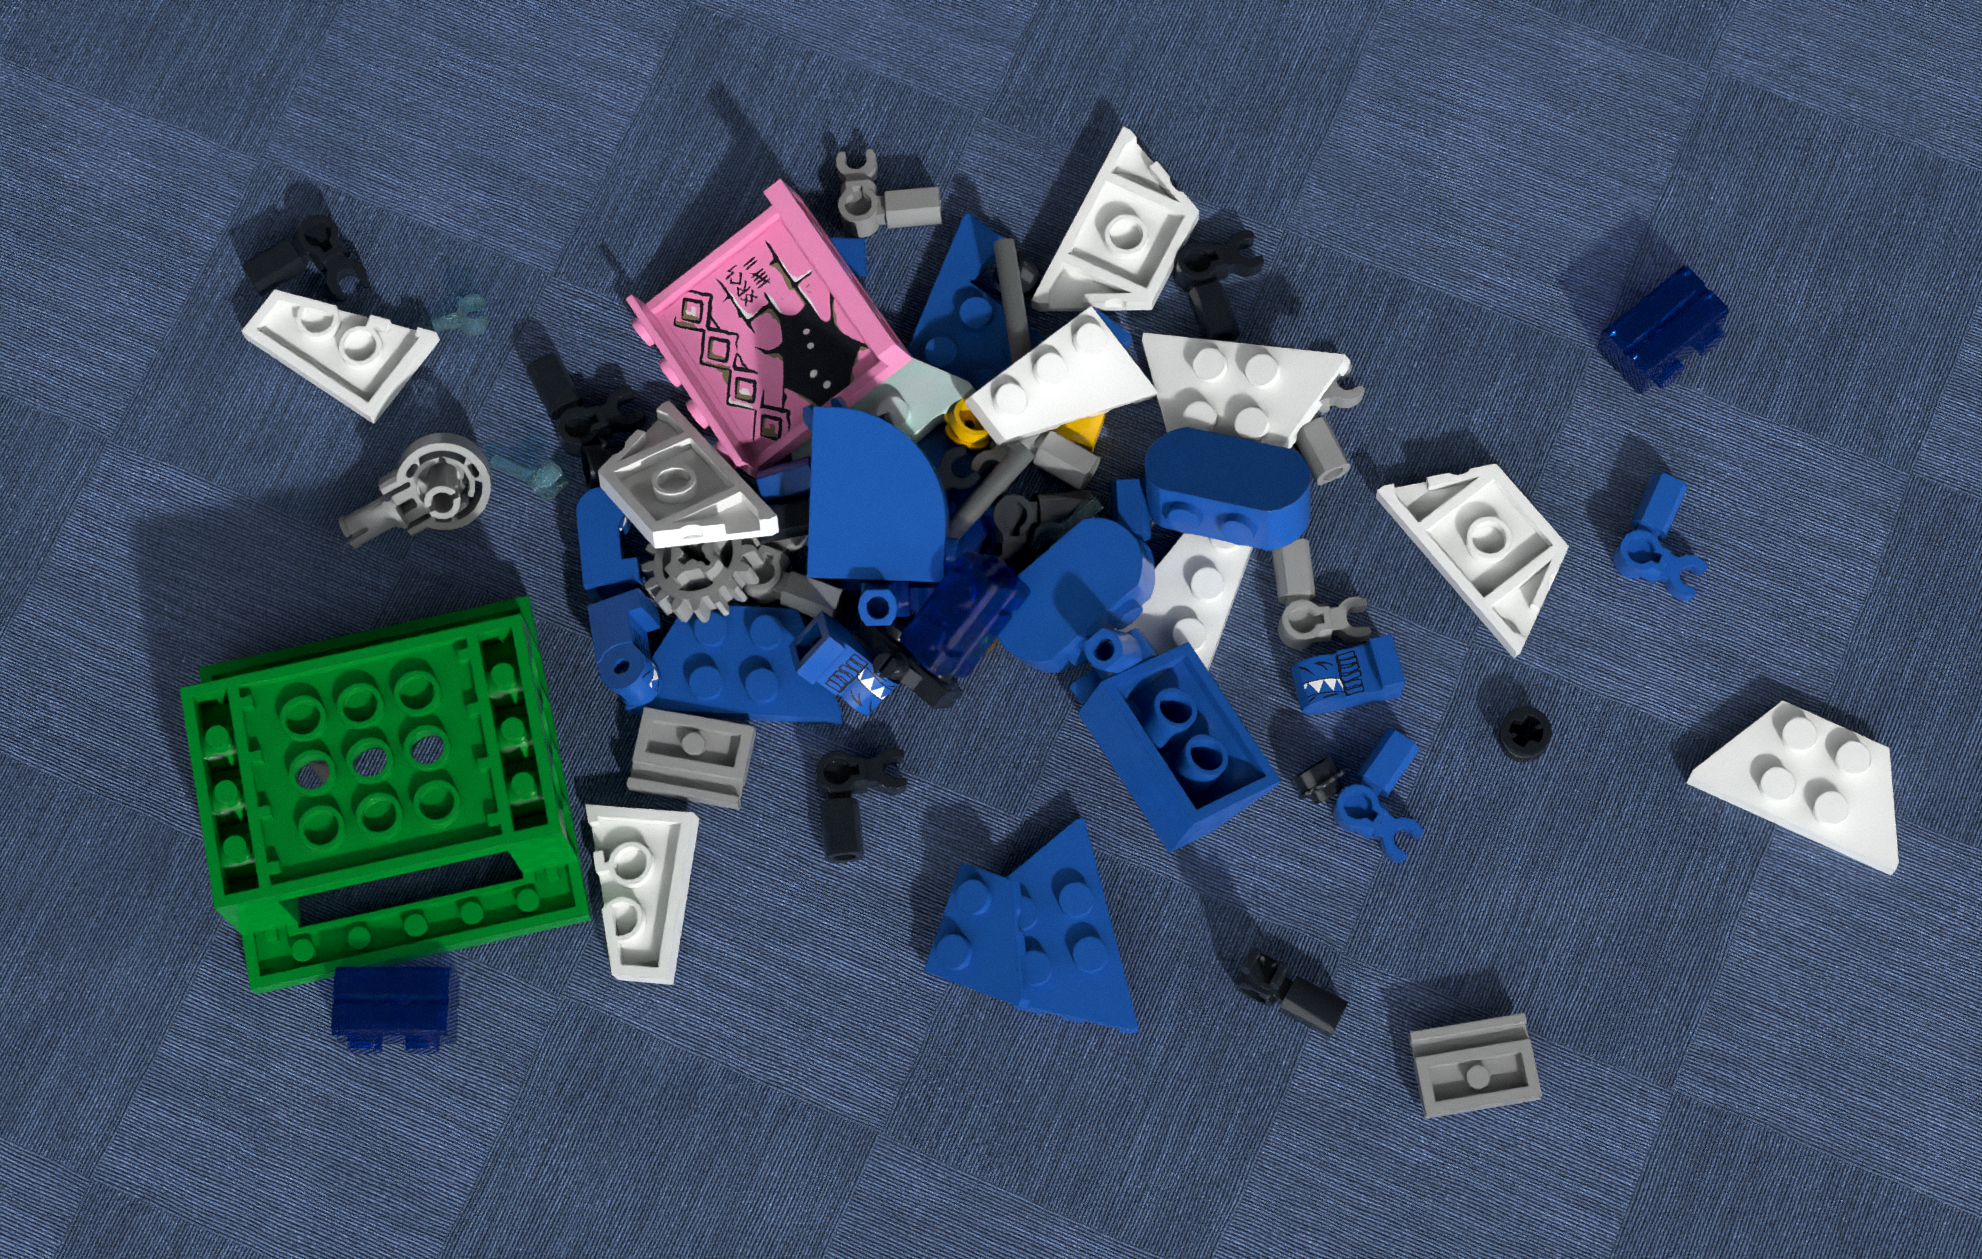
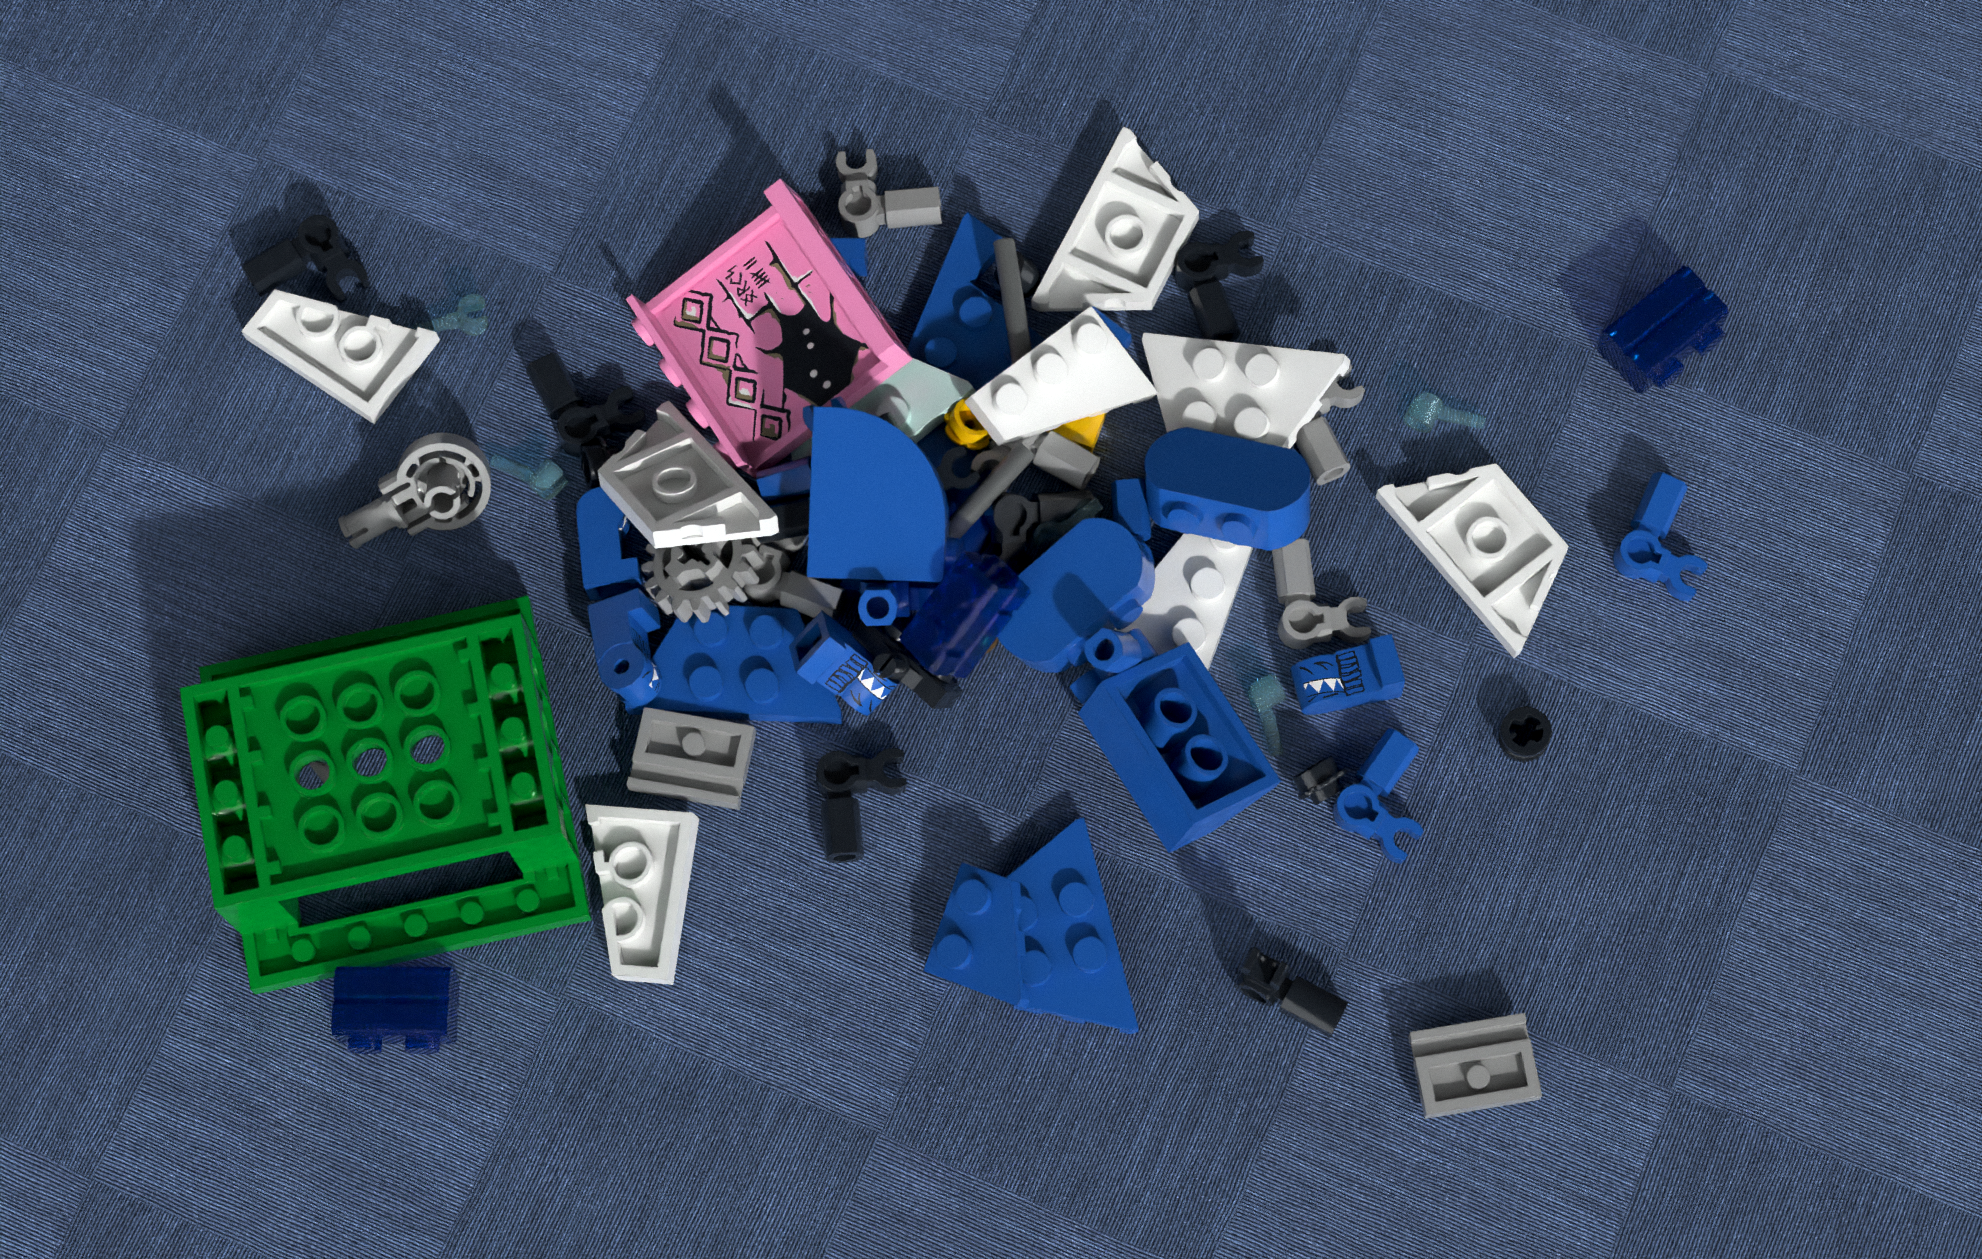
(1263, 696): none -> clear light blue hand
(1428, 408): none -> clear light blue hand
(1811, 782): white wing -> none

